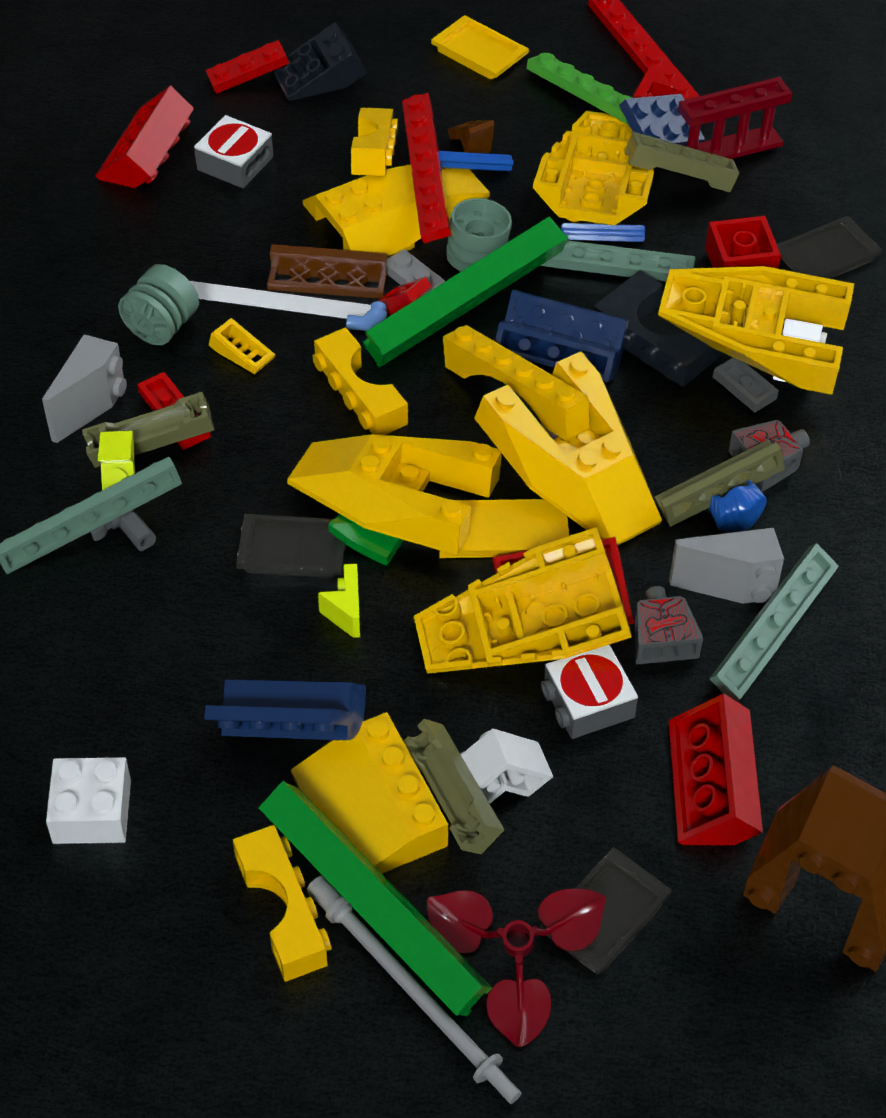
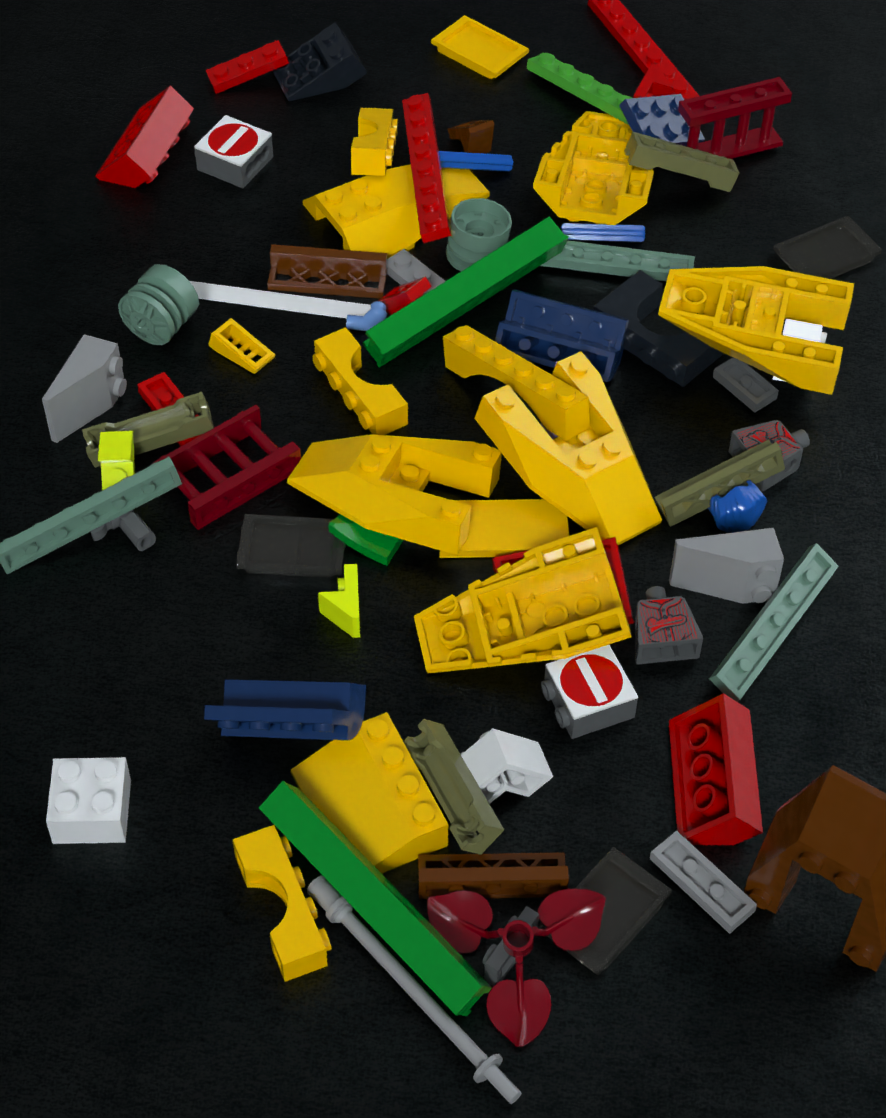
(241, 487): none -> dark red fence
(493, 881): none -> reddish brown fence
(496, 959): none -> dark grey plate
(703, 882): none -> light grey plate
(742, 243): red brick -> none

